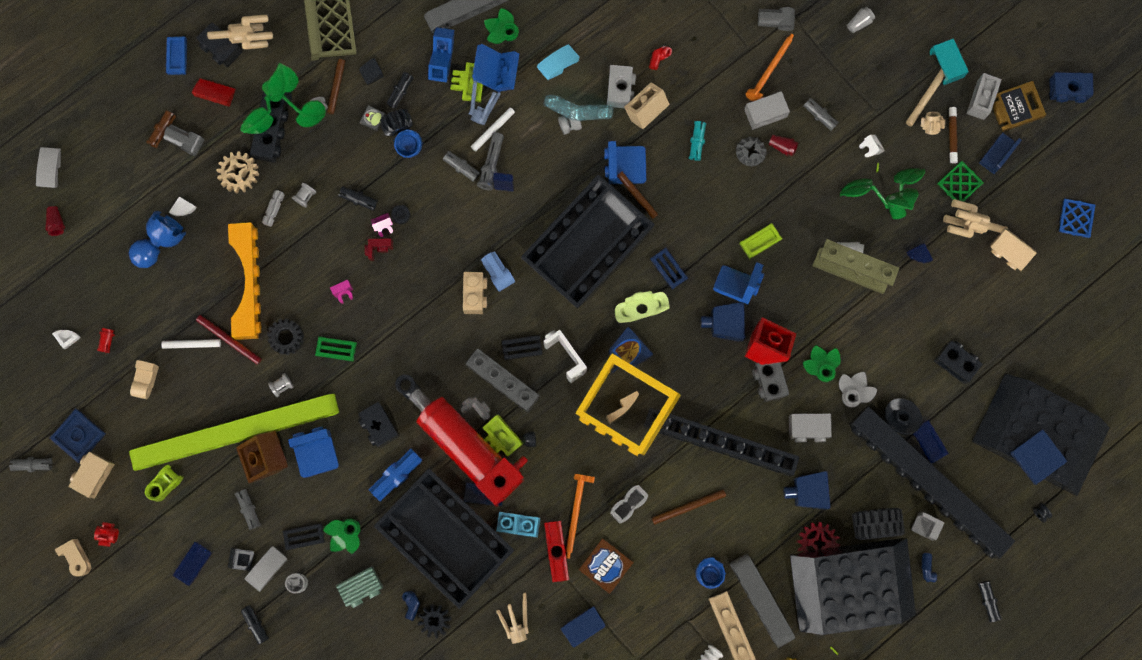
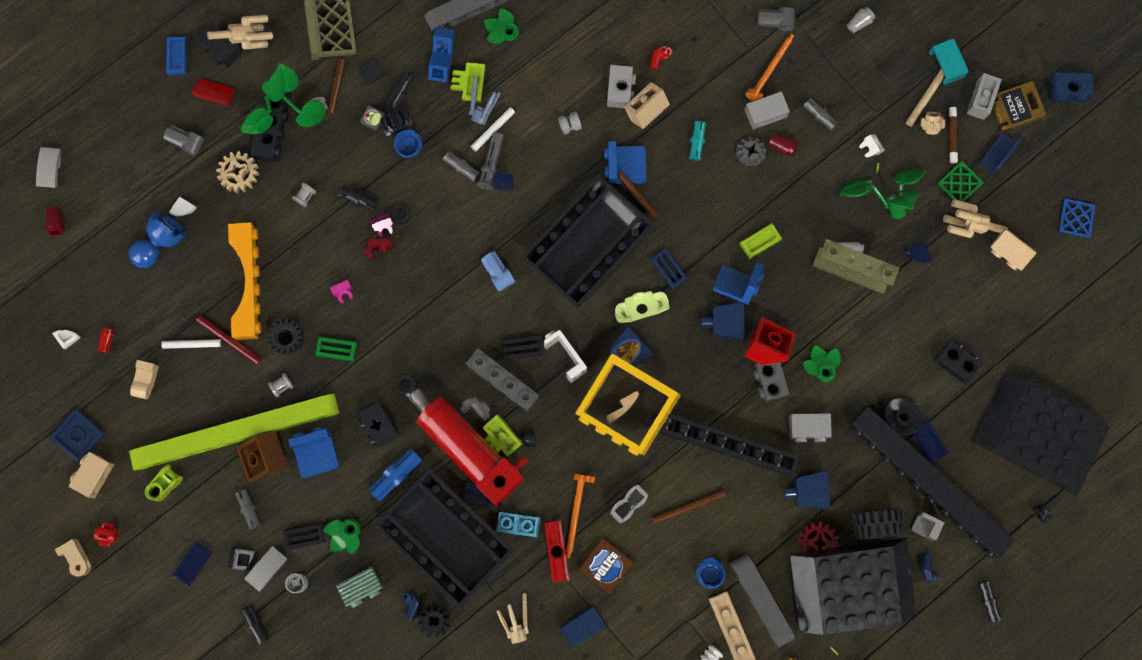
(30, 464): dark grey pin -> none
(158, 133): reddish brown pin -> none
(273, 208): light grey axle -> none
(473, 292): tan brick -> none
(495, 68): blue bracket -> none
(557, 61): medium azure slope -> none
(576, 112): clear light blue beam -> none
(857, 387): light grey plate -> none
(1038, 457): dark blue tile -> none

